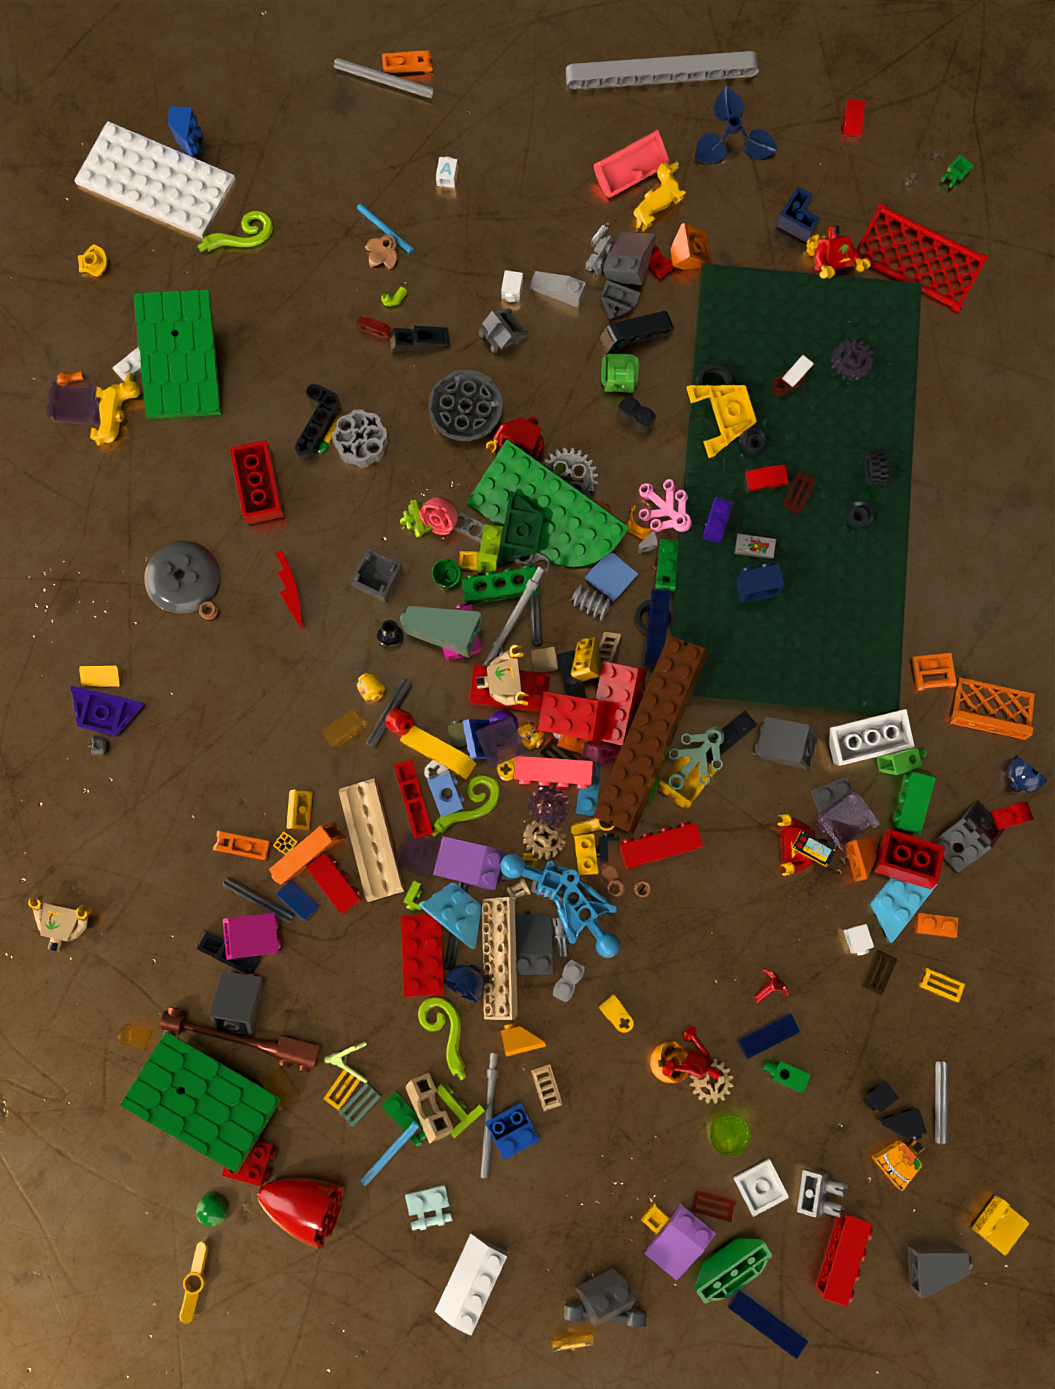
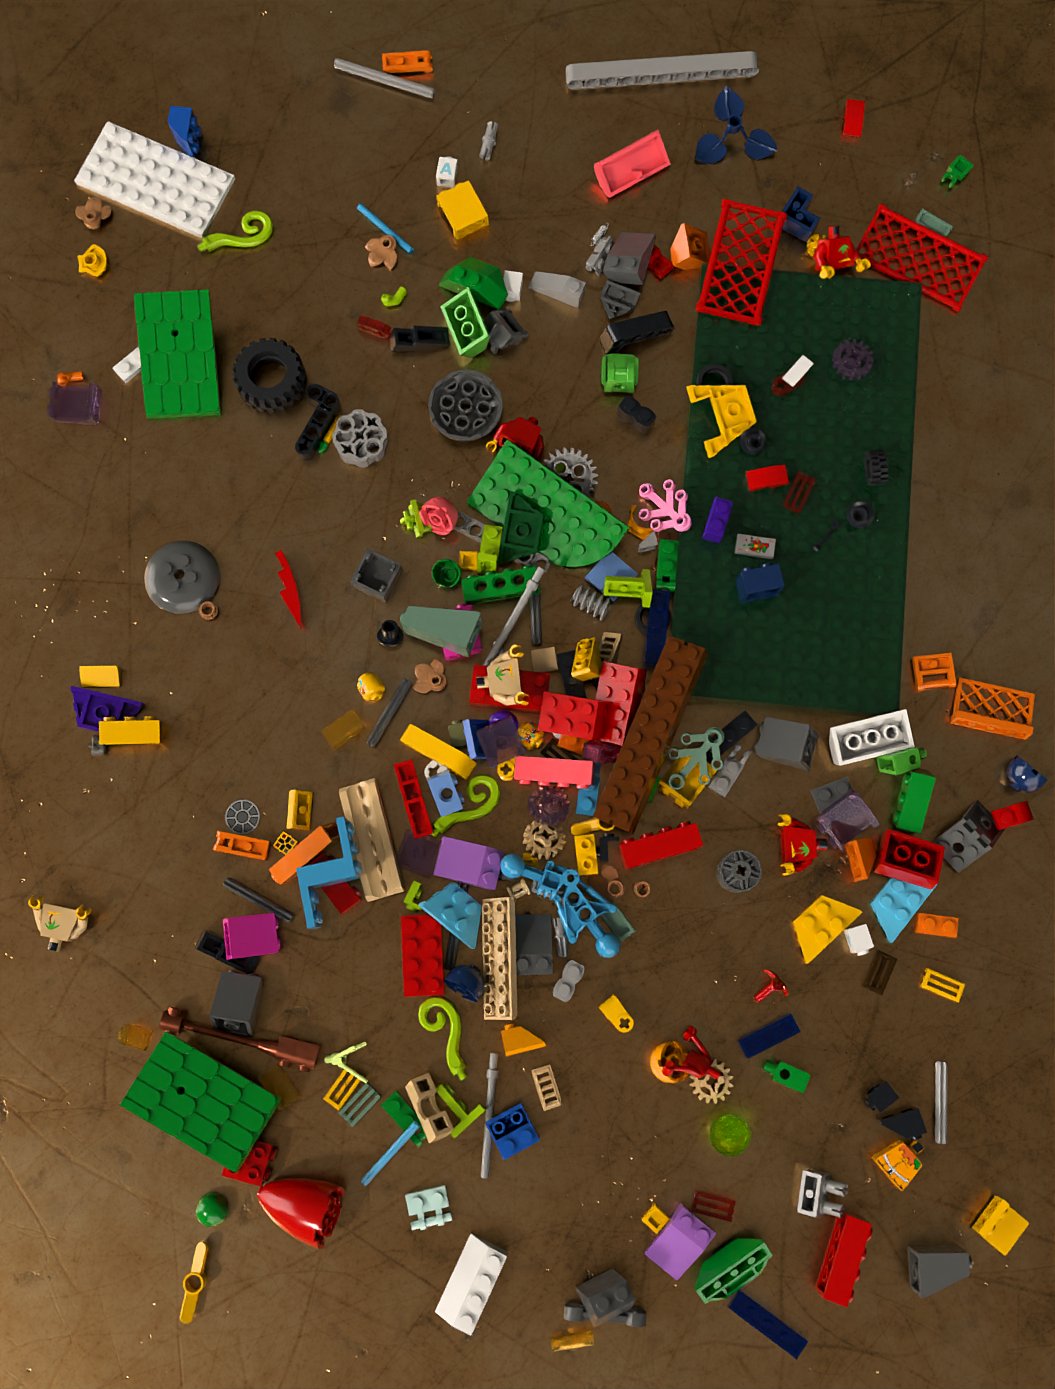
(93, 213): none -> medium nougat plate
(110, 409): yellow animal -> none
(129, 731): none -> yellow brick
(242, 817): none -> sticker
(256, 482): red brick -> none
(262, 354): none -> black tyre
(297, 900): blue slope -> none
(328, 873): none -> dark azure bracket
(399, 721): red head -> none
(427, 675): none -> medium nougat plate
(463, 209): none -> yellow panel
(466, 323): none -> bright green slope
(482, 278): none -> green wedge
(489, 140): none -> light grey pin
(618, 923): none -> sand green tile
(630, 587): none -> lime bracket
(660, 198): yellow animal -> none
(726, 205): none -> red door
(727, 870): none -> dark grey wheel
(729, 772): none -> light grey hinge
(761, 1187): white plate -> none
(814, 848): tile -> none
(822, 924): none -> yellow wing
(835, 525): none -> black hinge
(933, 222): none -> sand green tile

